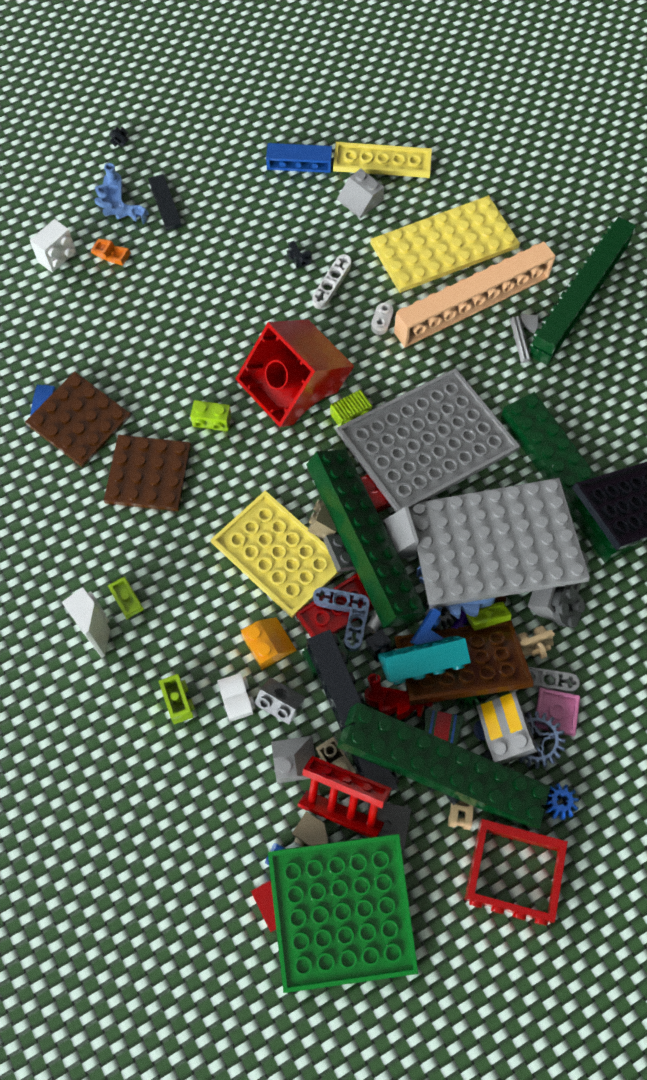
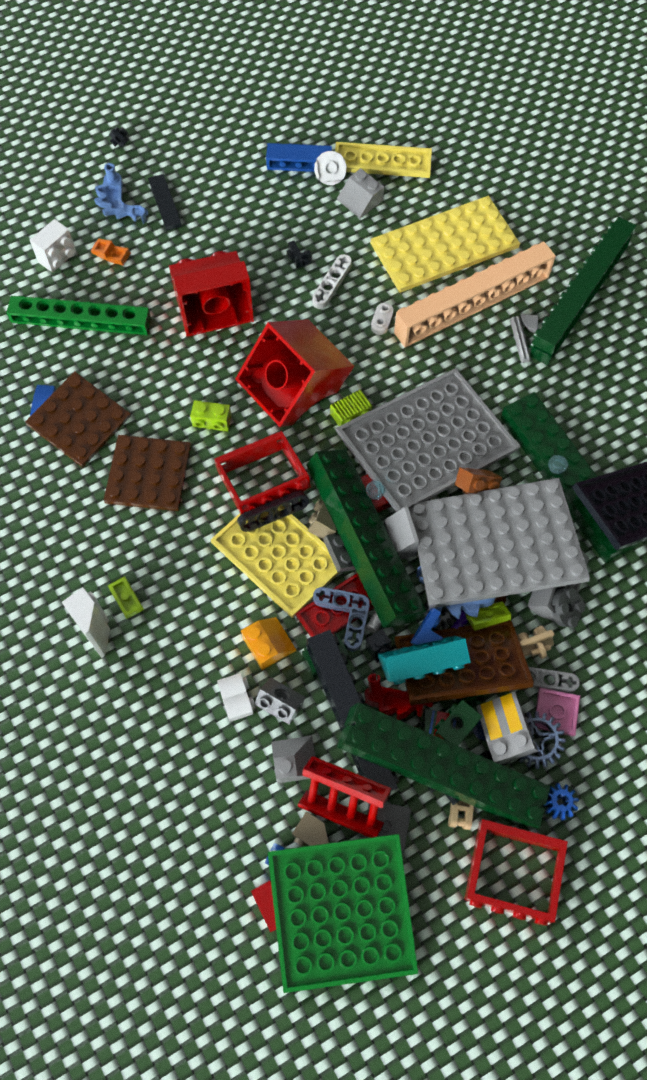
(79, 315): none -> green brick
(176, 700): lime brick -> none
(212, 292): none -> red brick
(255, 452): none -> red window
(274, 513): none -> black beam
(330, 167): none -> white tile
(330, 753): dark tan slope -> none
(375, 490): none -> clear light blue plate
(465, 715): none -> dark green brick
(477, 480): none -> dark orange brick
(557, 464): none -> clear light blue plate

